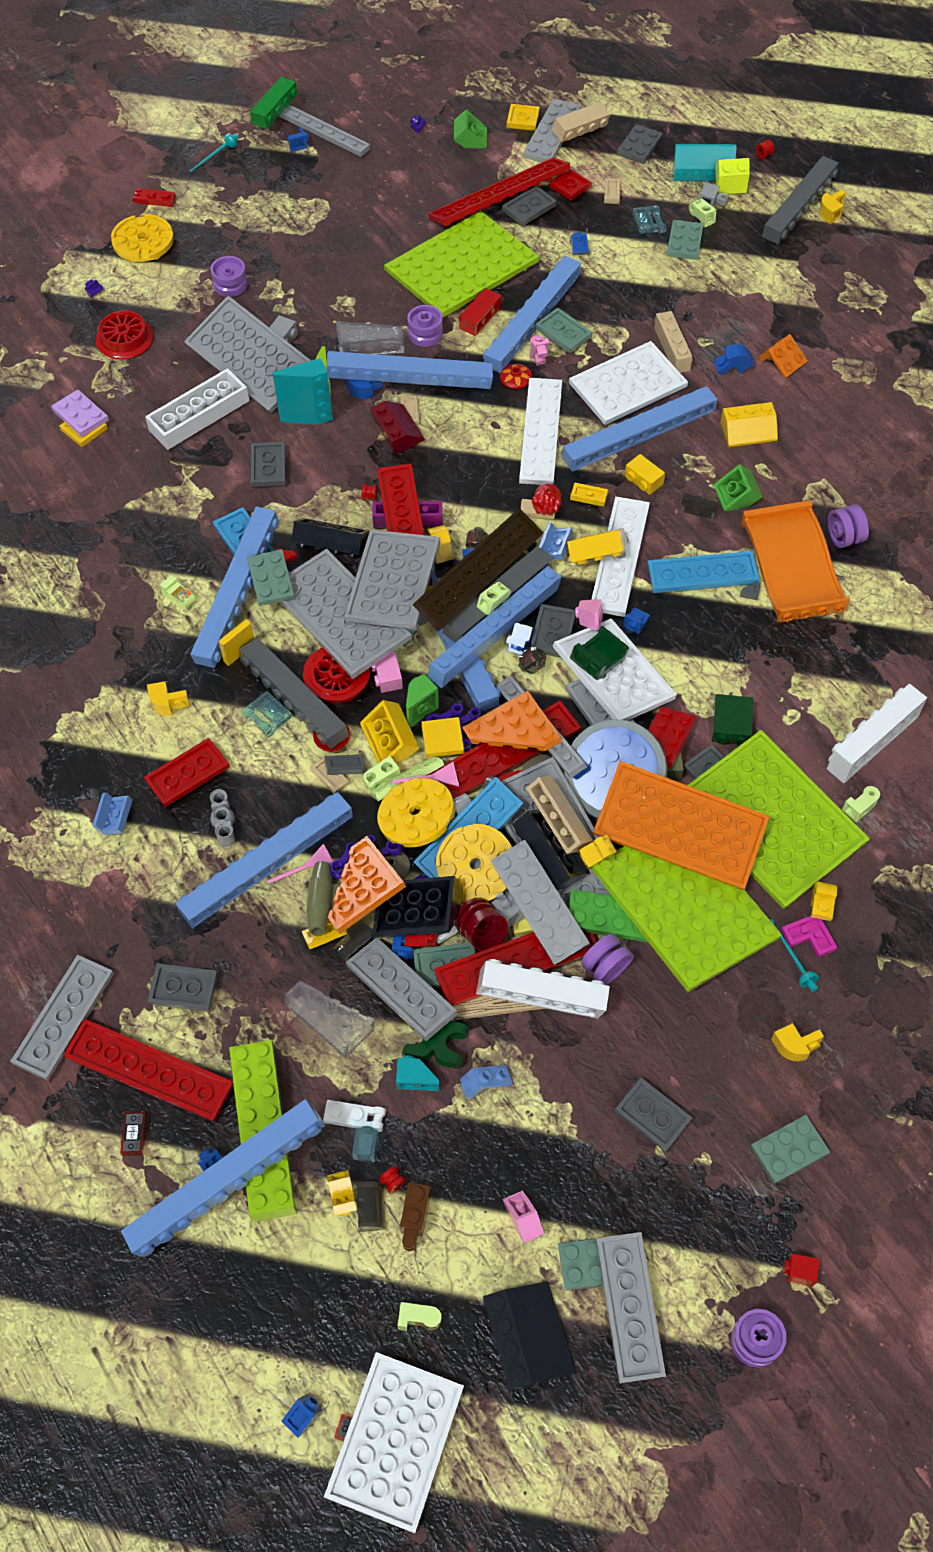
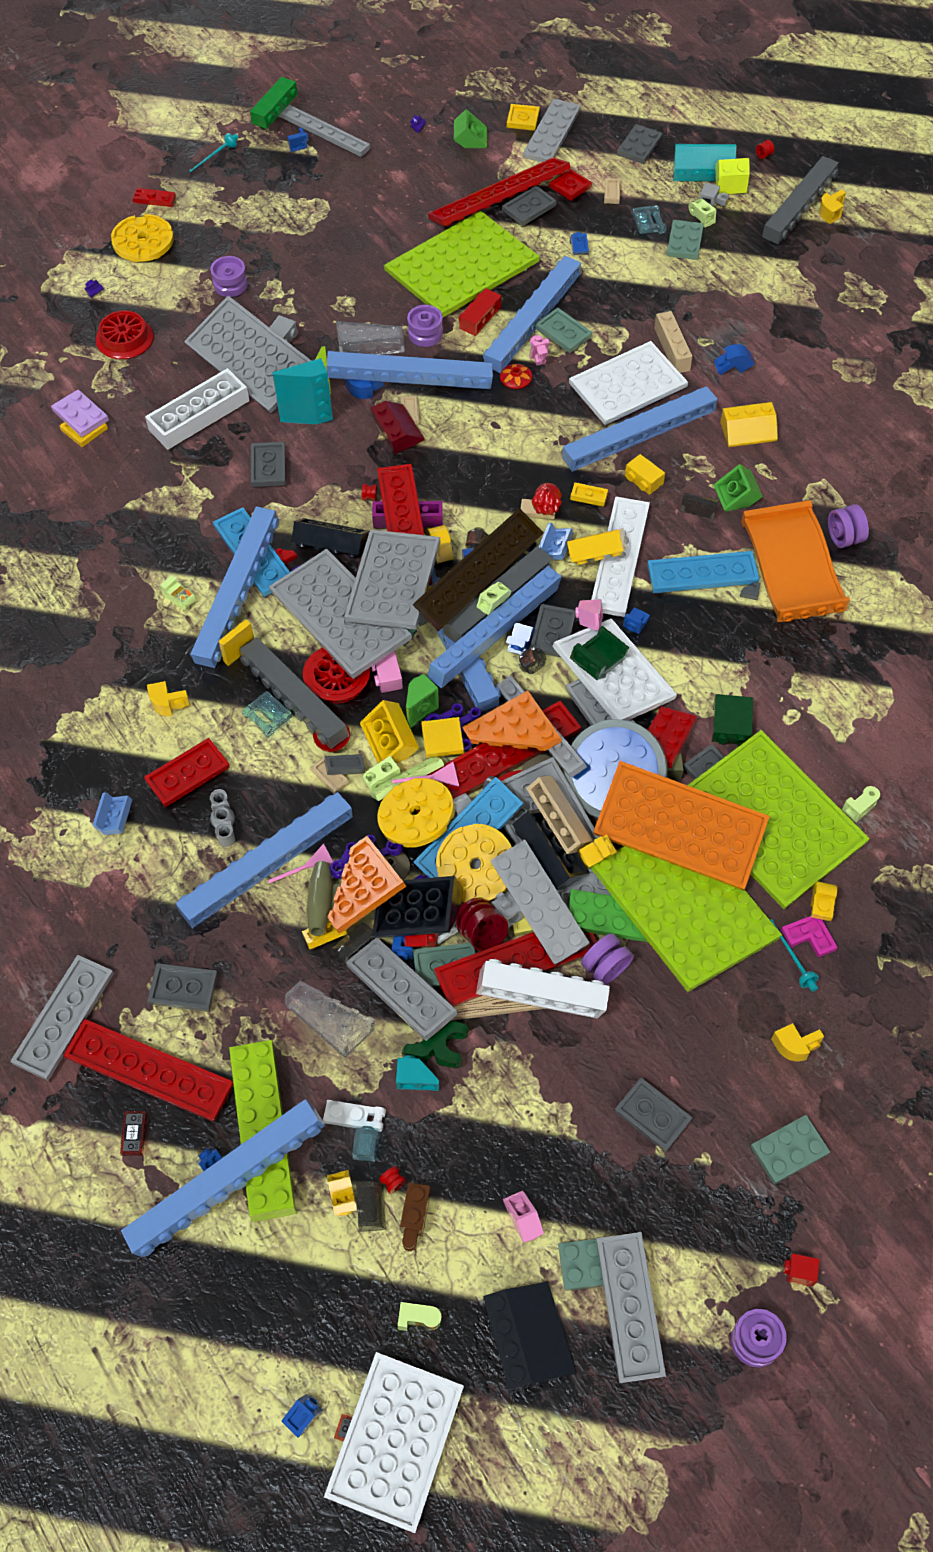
(270, 577): sand green plate -> none
(483, 1078): medium blue bracket -> none
(540, 431): white plate -> none
(580, 122): tan brick -> none
(785, 355): orange bracket -> none
(876, 733): white brick -> none

